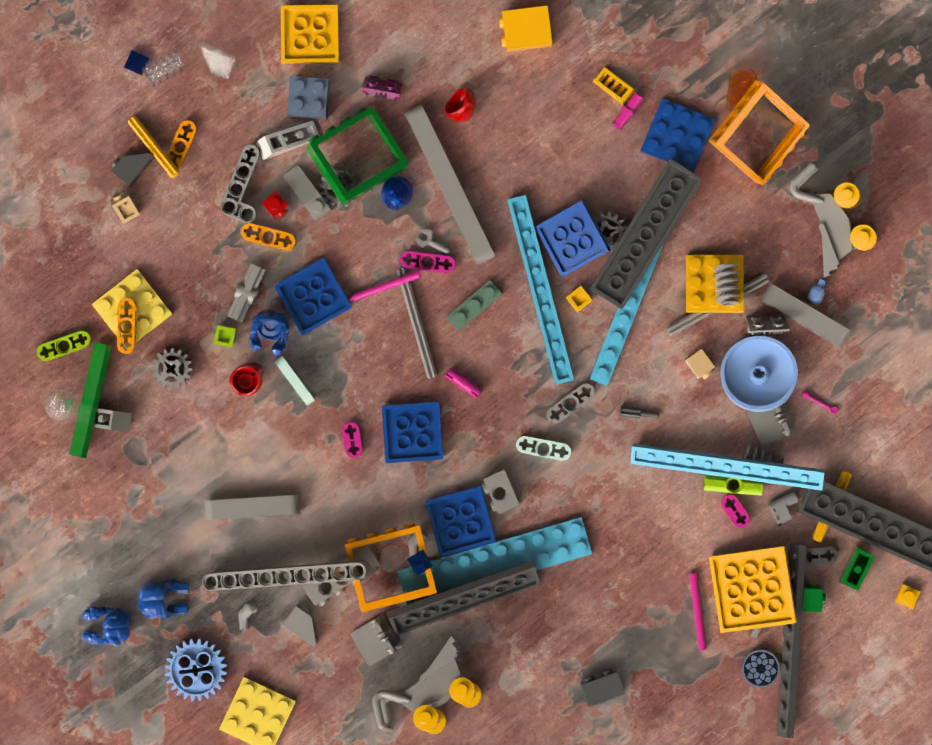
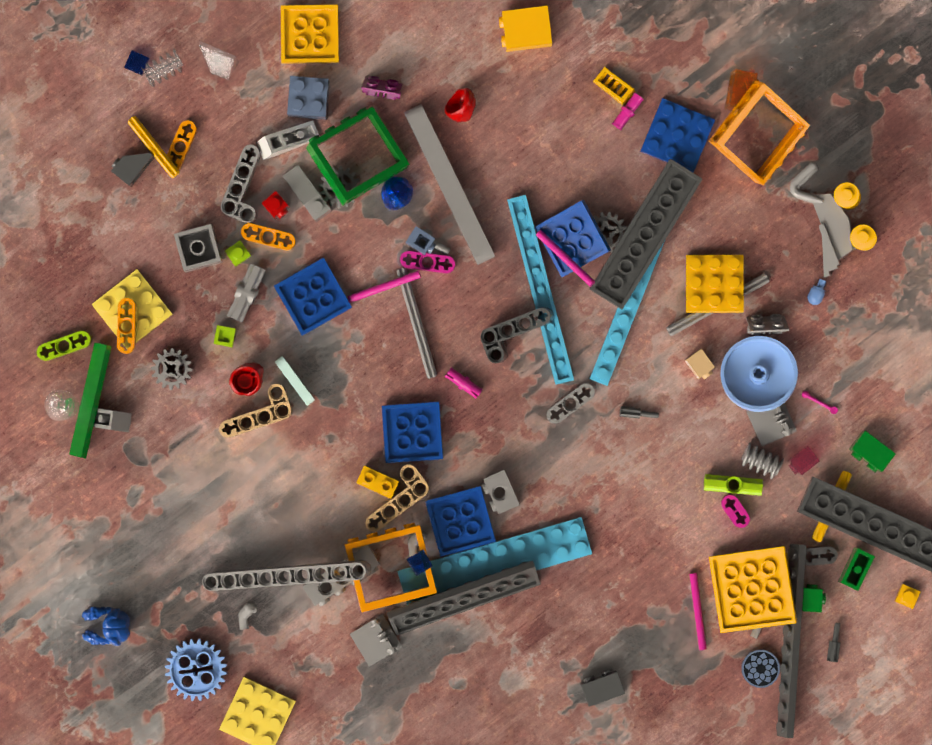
(124, 206): tan bracket -> none
(152, 599): blue hair -> none
(198, 248): none -> light grey brick
(238, 253): none -> lime plate
(252, 507): light grey beam -> none
(255, 415): none -> tan beam
(269, 326): blue hair -> none
(302, 624): light grey slope -> none
(347, 441): dark pink beam -> none
(377, 482): none -> yellow brick
(395, 502): none -> tan beam
(414, 238): none -> sand blue brick
(436, 687): light grey piece -> none
(474, 305): sand green plate -> none
(518, 329): none -> dark grey beam
(556, 455): light aqua beam -> none
(565, 258): none -> dark pink bar
(579, 299): yellow plate -> none
(725, 284): light grey piece -> none
(727, 466): medium azure plate -> none
(779, 508): light grey piece -> none
(803, 461): none -> clear pink brick
(806, 316): light grey beam -> none
(834, 645): none -> dark grey axle
(872, 452): none -> green brick

